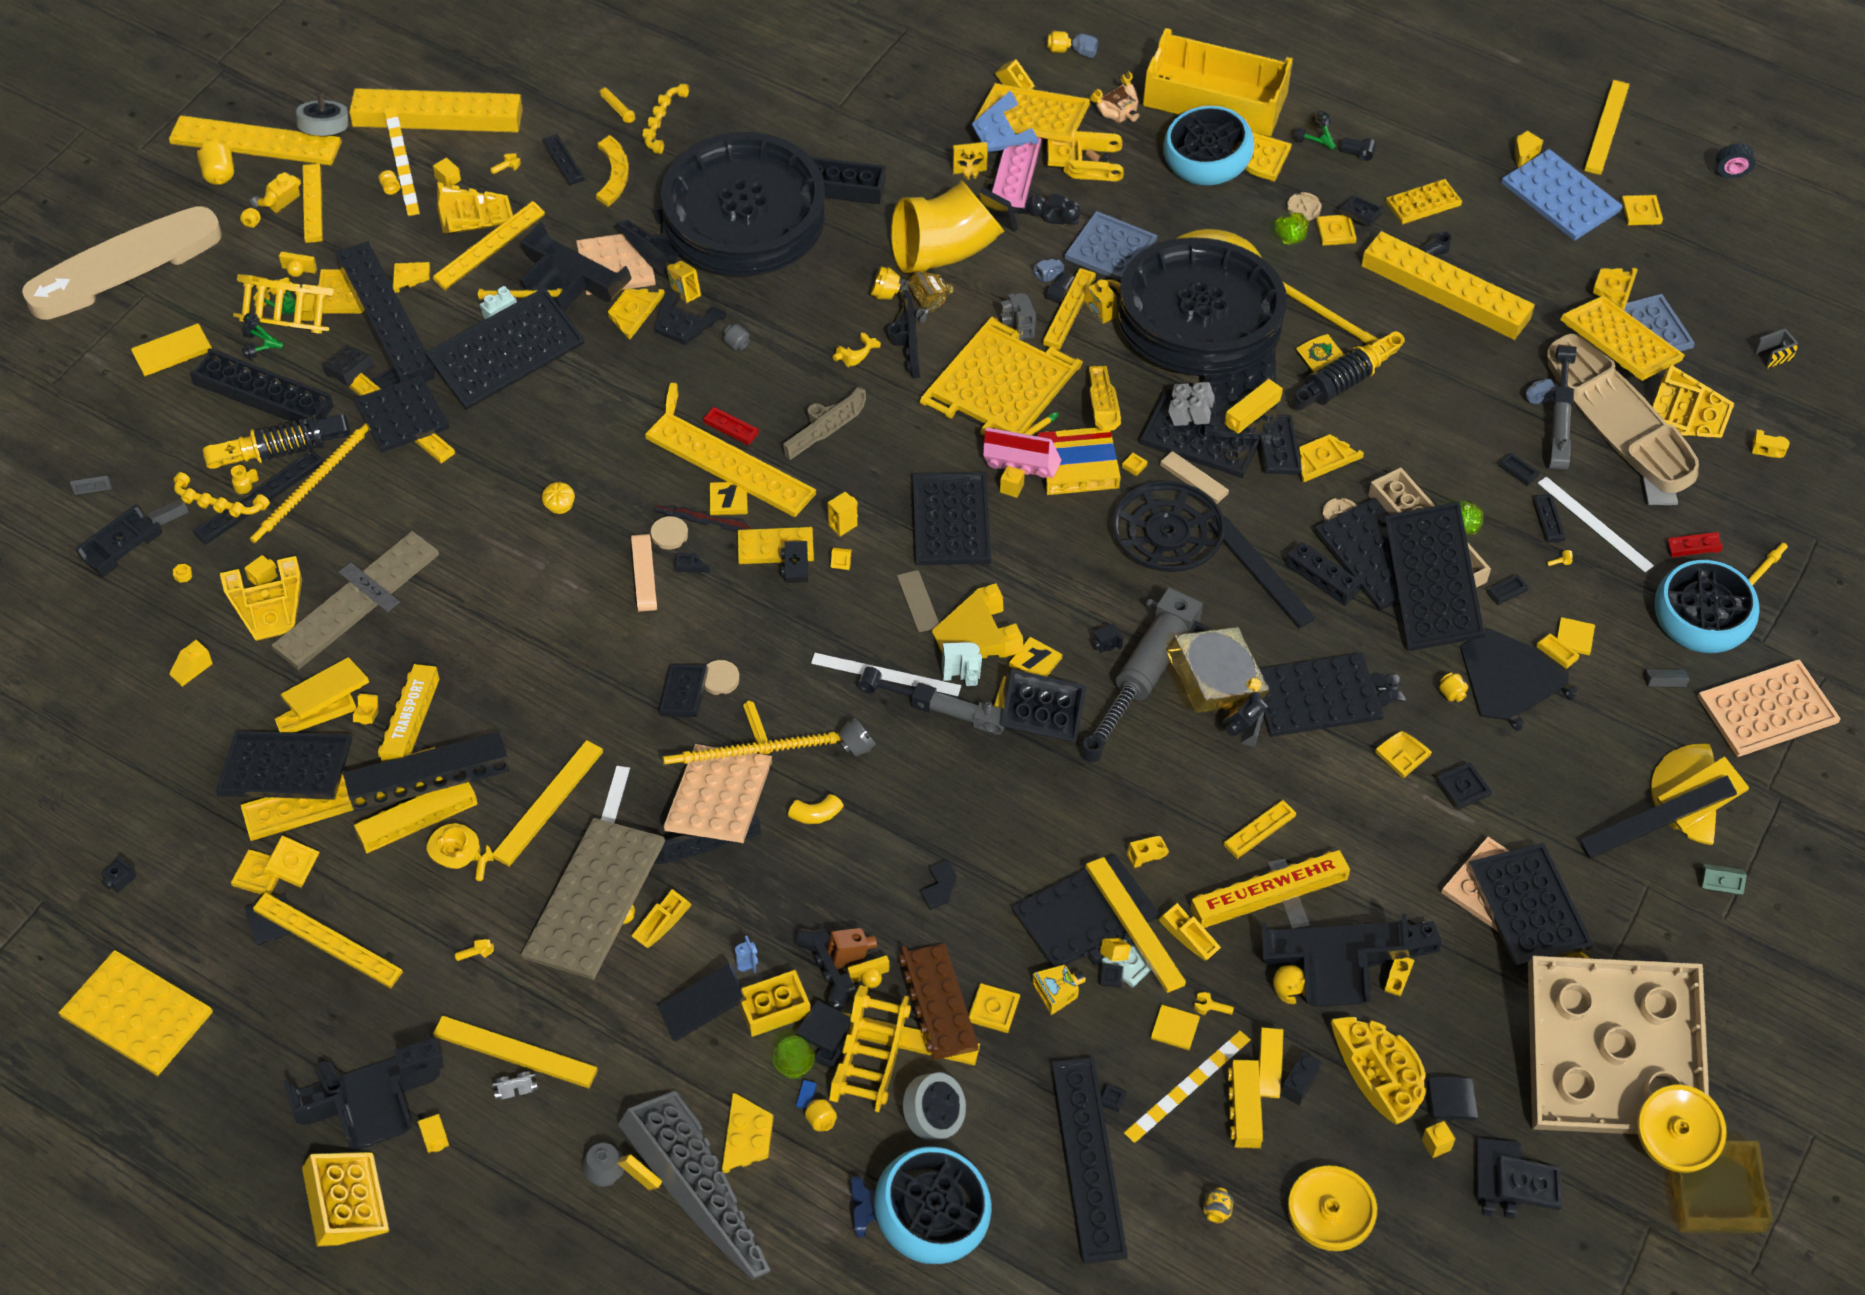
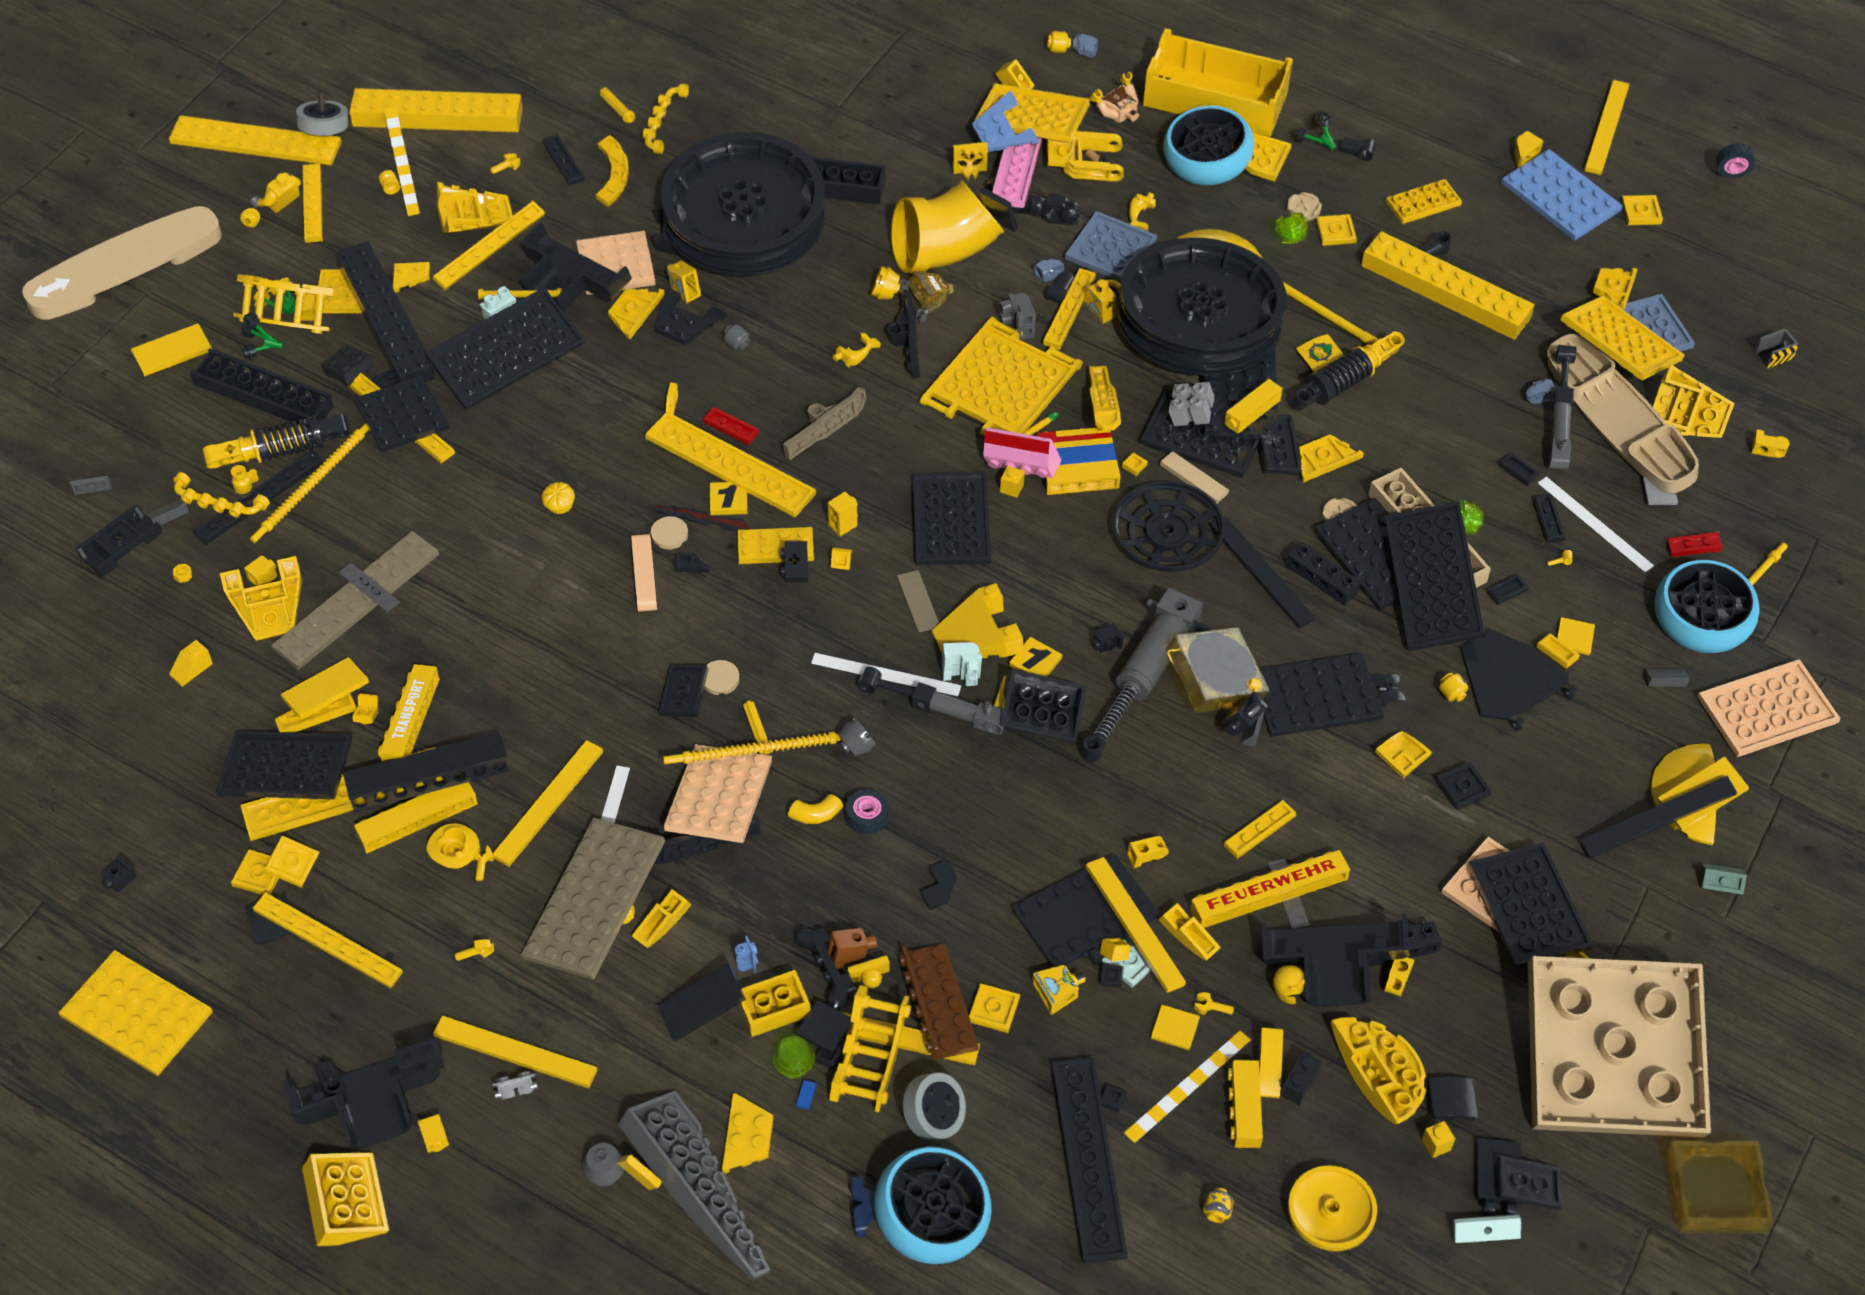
(216, 163): yellow cylinder -> none
(297, 264): yellow tile -> none
(446, 172): yellow brick -> none
(653, 250): black slope -> none
(820, 1115): yellow head -> none
(866, 811): none -> black wheel
(1140, 203): none -> yellow animal
(1361, 210): black plate -> none
(1497, 1228): none -> light aqua tile
(1681, 1128): yellow dish -> none

